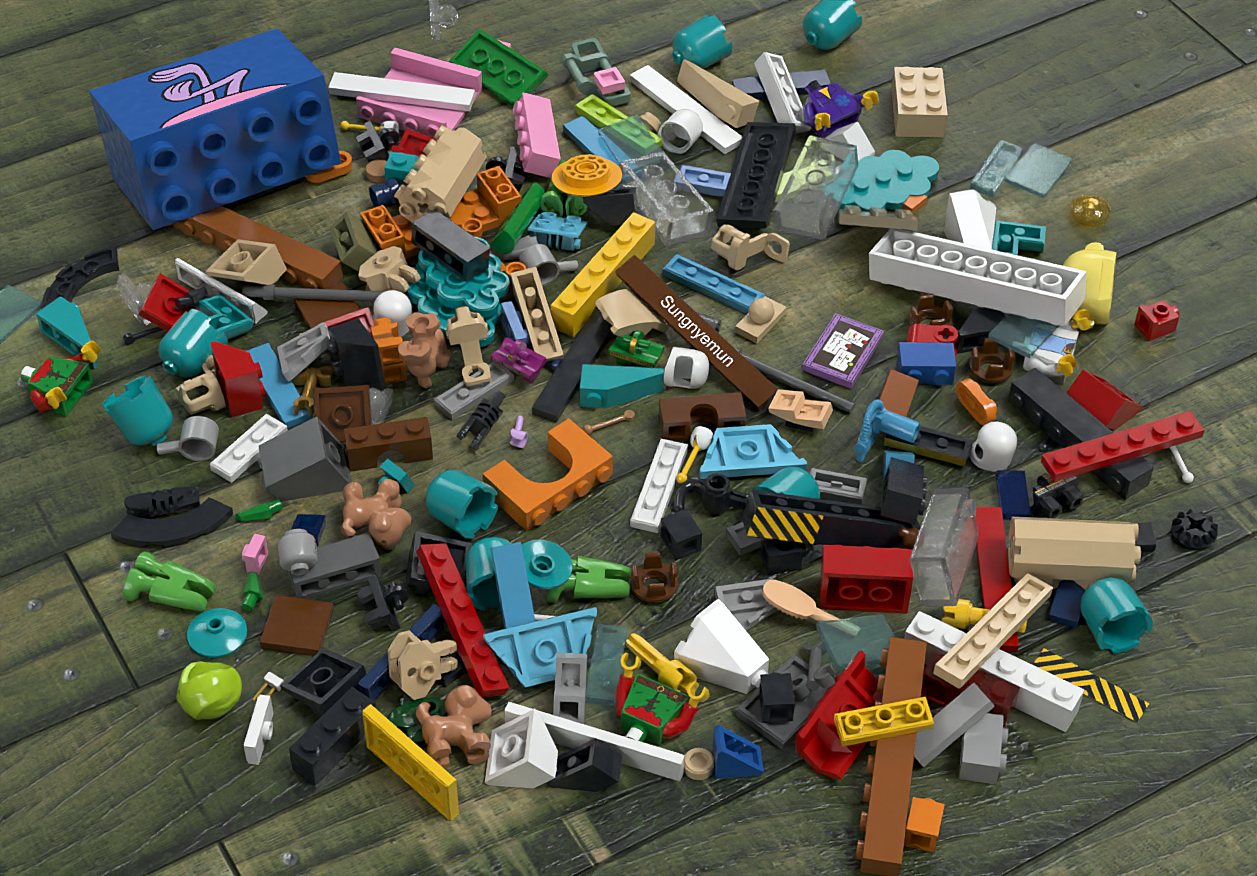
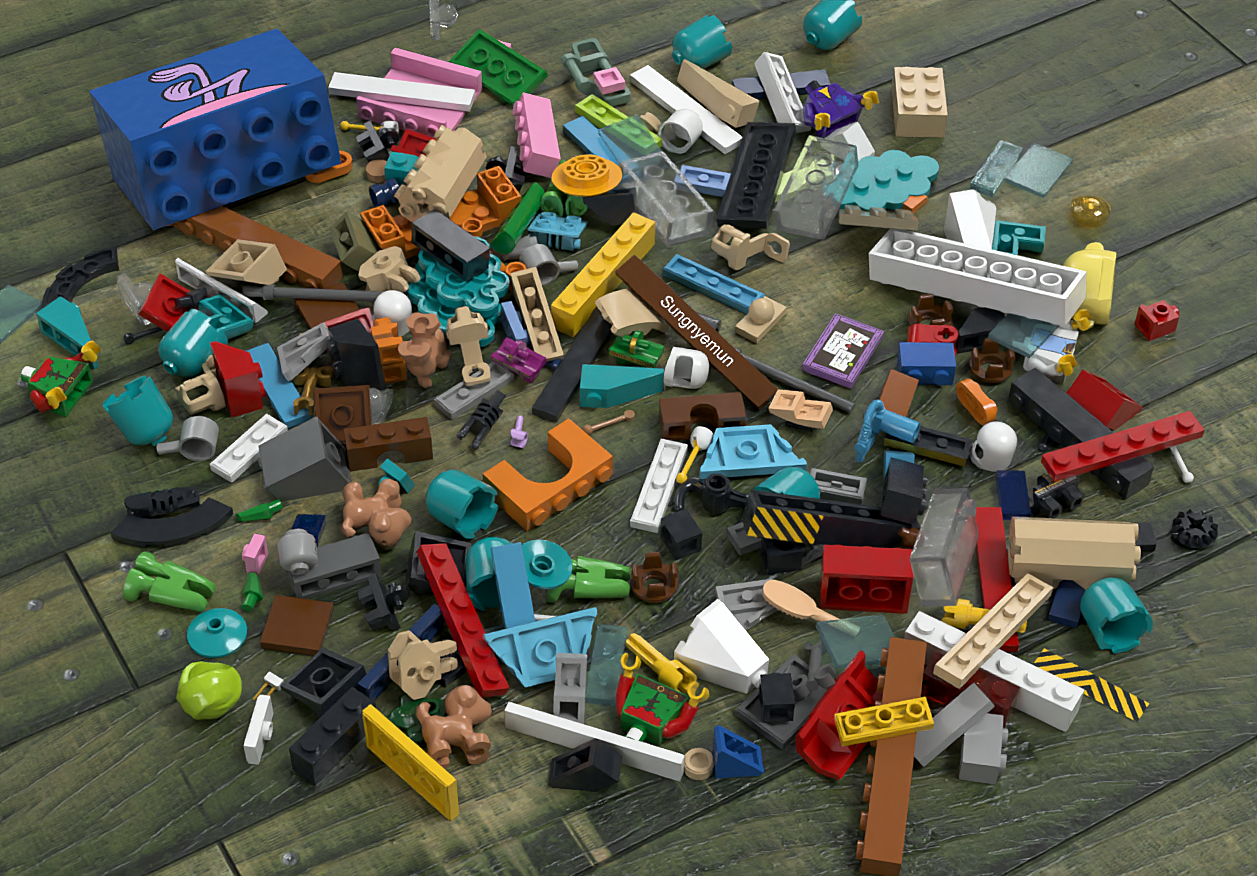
(521, 753): white slope -> none
(923, 824): orange brick -> none

